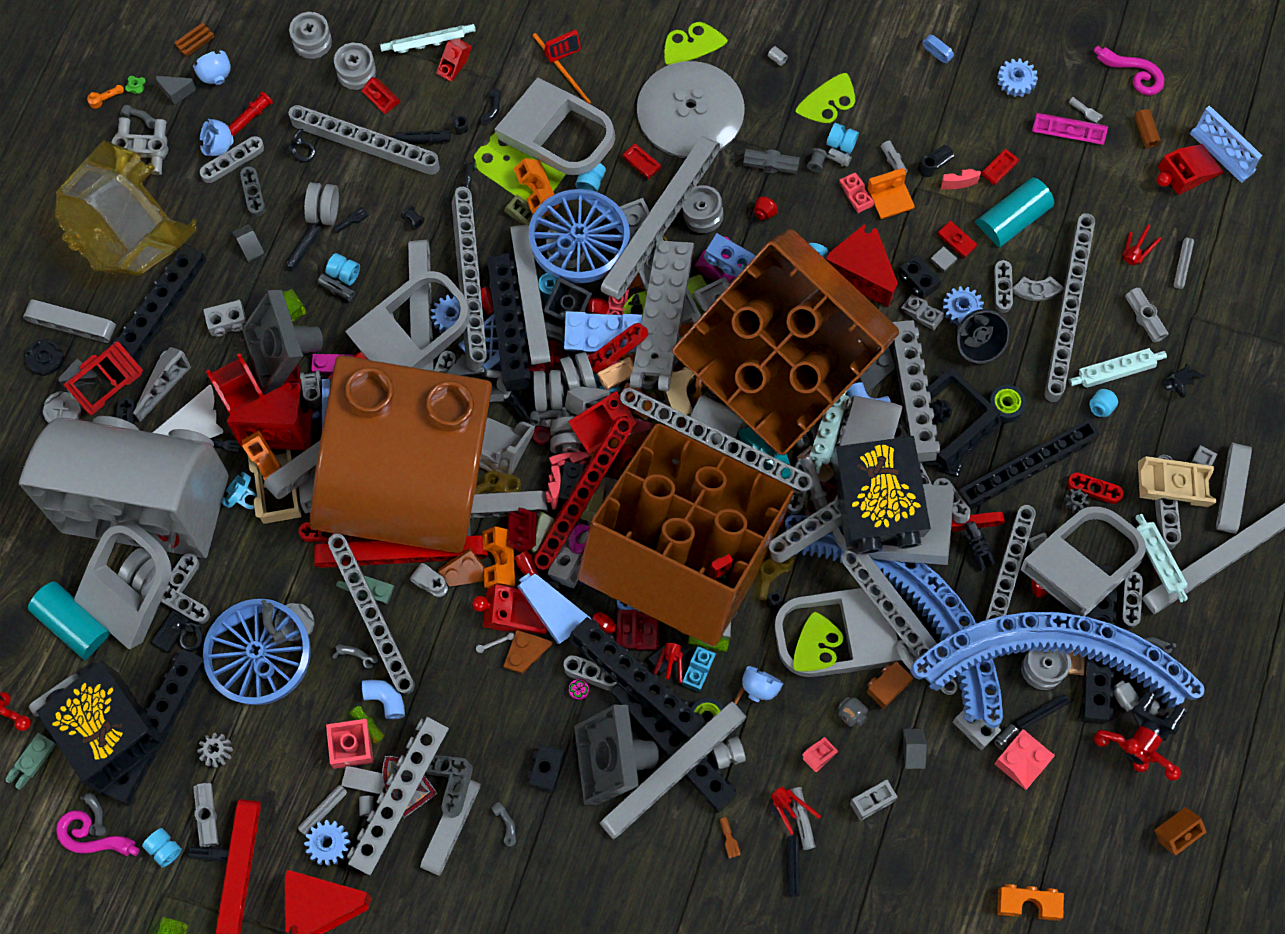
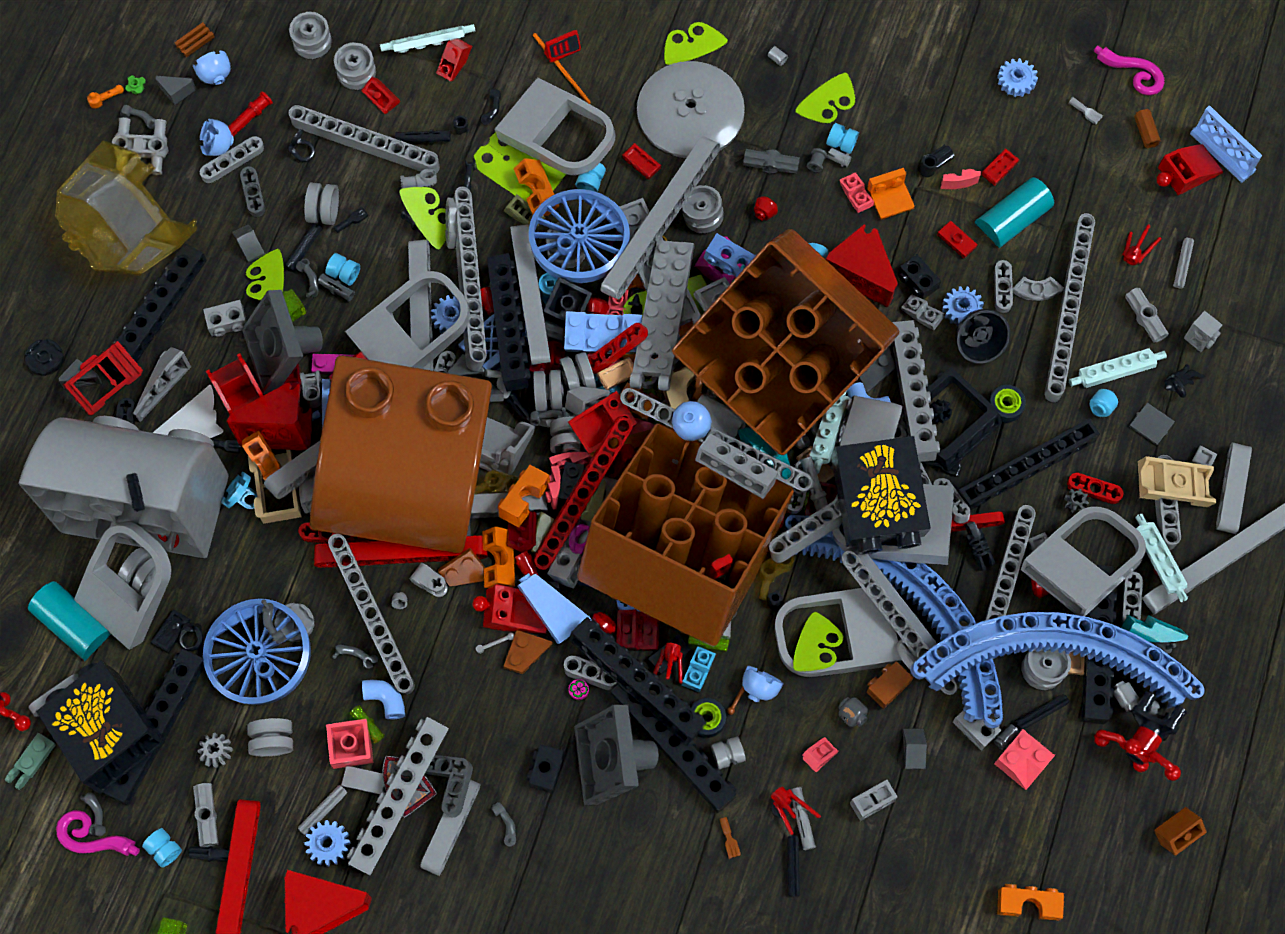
(61, 405): light grey tile -> none
(69, 321): light grey beam -> none
(135, 492): none -> black axle
(178, 596): light grey beam -> none
(270, 737): none -> light grey wheel
(272, 269): none -> lime piece
(303, 266): none -> dark grey piece
(366, 805): light grey hinge -> none
(380, 590): sand green hinge -> none
(395, 600): none -> light grey hinge
(418, 209): none -> lime piece
(420, 179): none -> light grey connector
(450, 217): none -> light grey tile
(530, 482): none -> orange arch
(541, 435): dark red tile -> none
(673, 770): light grey beam -> none
(691, 421): none -> light blue cylinder
(736, 466): none -> light grey brick
(893, 157): light grey pin -> none
(938, 48): medium blue beam -> none
(943, 259): light grey tile -> none
(1070, 128): dark pink plate -> none
(1152, 424): none -> dark grey piece
(1154, 630): none -> slope
(1203, 332): none -> light grey brick

